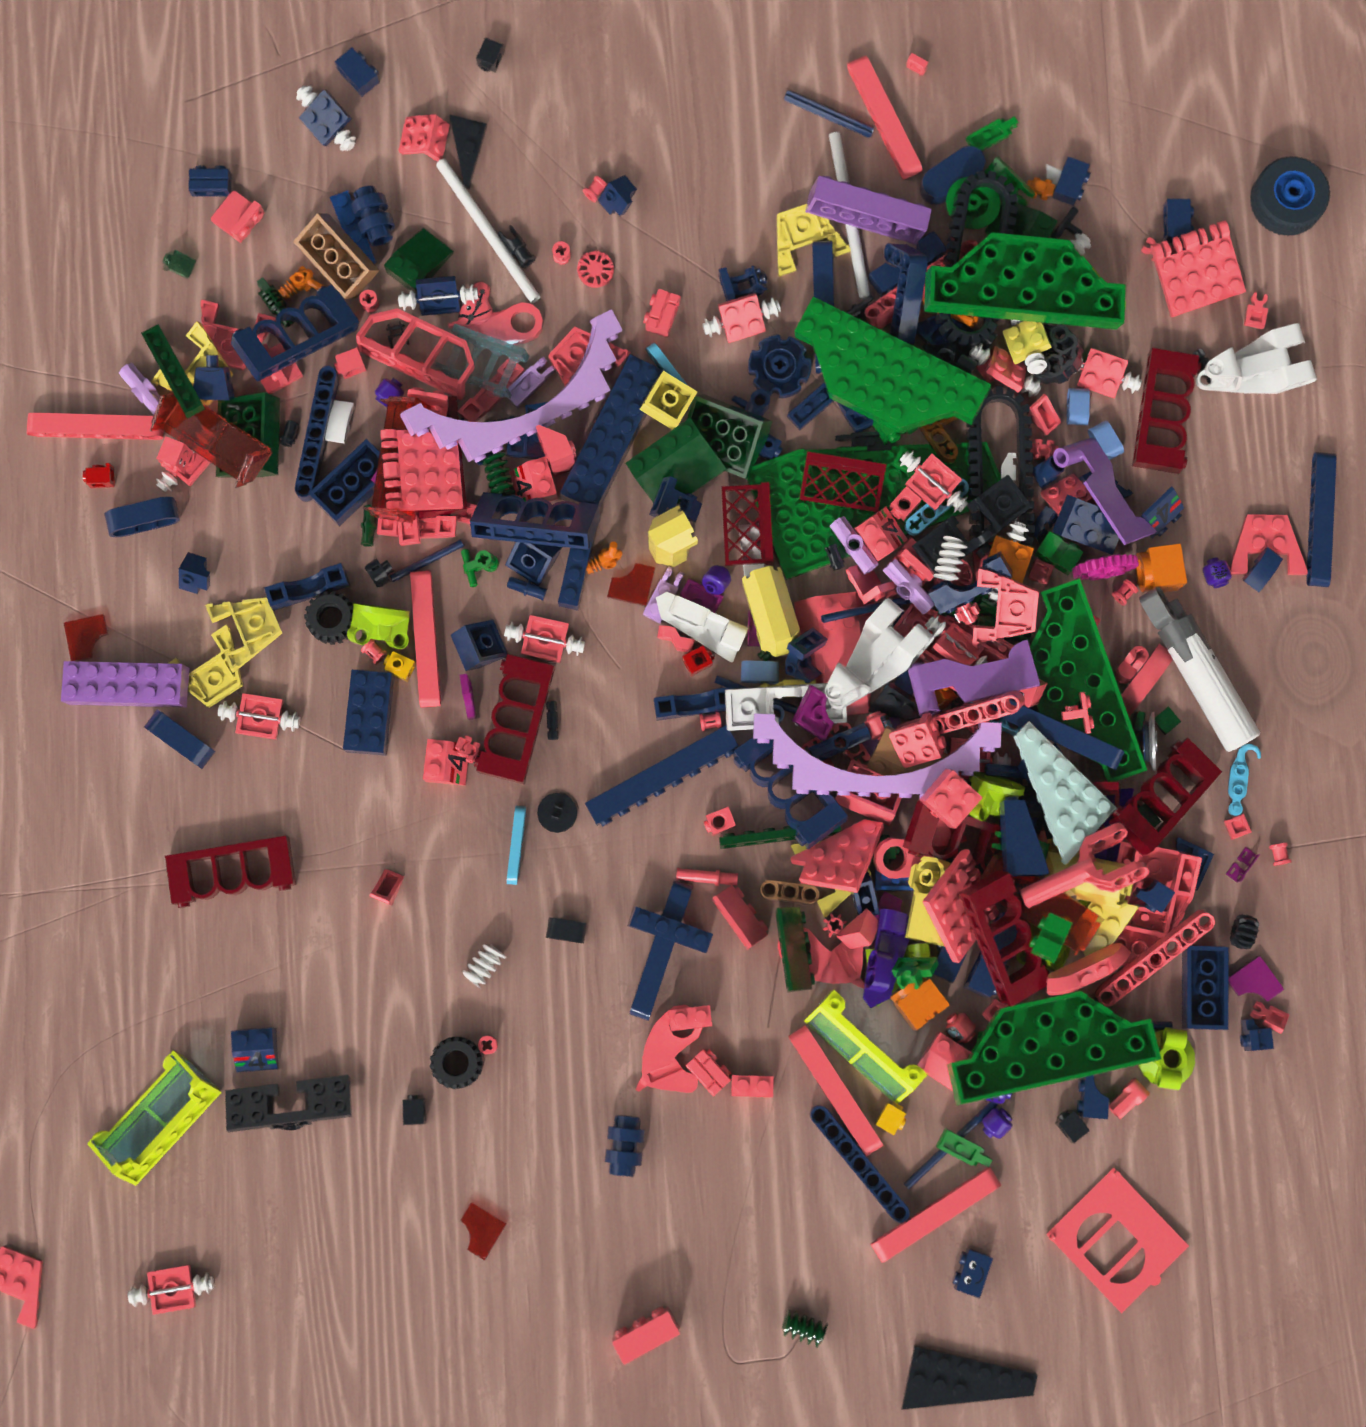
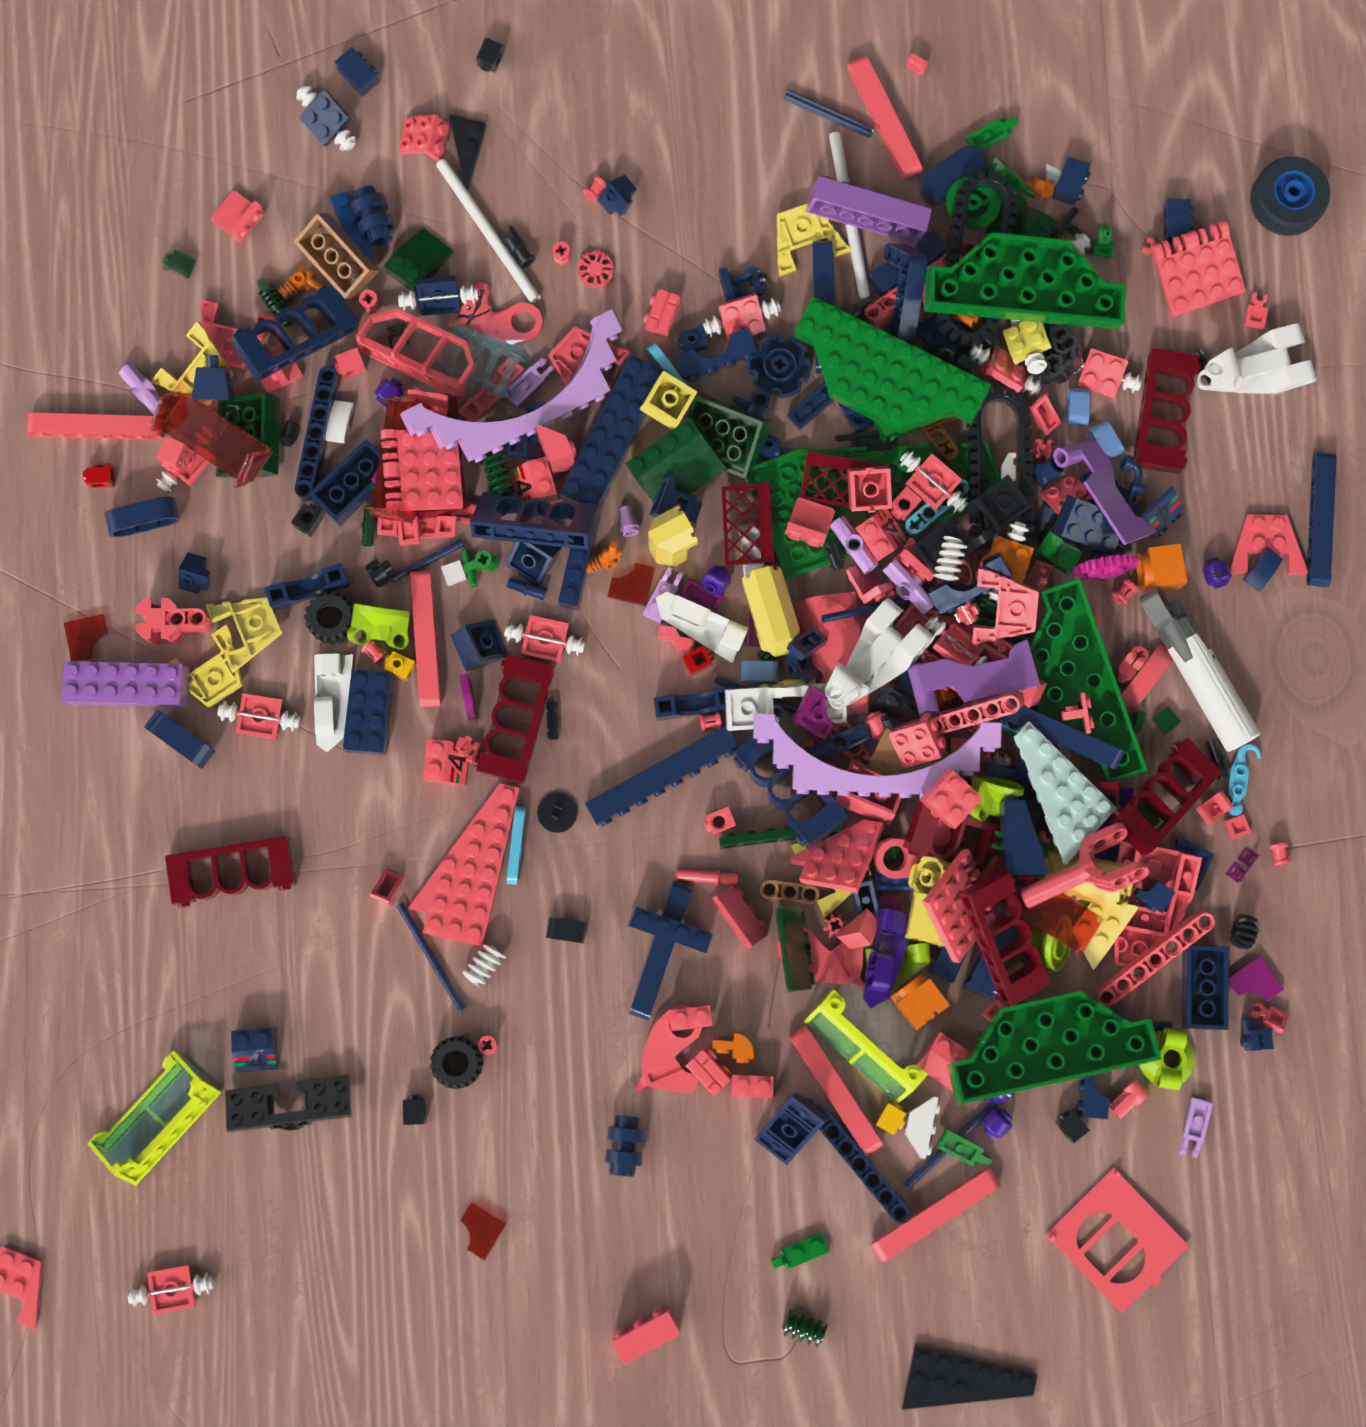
(165, 621): none -> coral connector
(173, 371): dark green plate -> none
(210, 181): dark blue brick -> none
(310, 527): none -> black brick
(331, 697): none -> white panel
(430, 956): none -> dark blue piece
(453, 573): none -> white tile
(465, 883): none -> coral wing
(628, 522): none -> lavender cone
(700, 340): none -> dark blue brick
(740, 347): none -> dark blue arch
(740, 1047): none -> orange brick
(791, 1127): none -> dark blue brick
(801, 1252): none -> green hinge
(809, 522): none -> coral bracket
(869, 488): none -> coral brick
(913, 969): green plate -> none
(921, 1125): none -> white slope
(960, 1027): coral head -> none
(972, 1272): dark blue brick -> none
(1051, 937): green brick -> none
(1087, 970): coral brick -> none
(1103, 246): none -> green piece
(1136, 487): none -> dark blue bar
(1150, 741): flat silver piece -> none
(1196, 1125): none -> lavender hinge
(1214, 807): none -> coral bracket
(1217, 757): none -> black pin

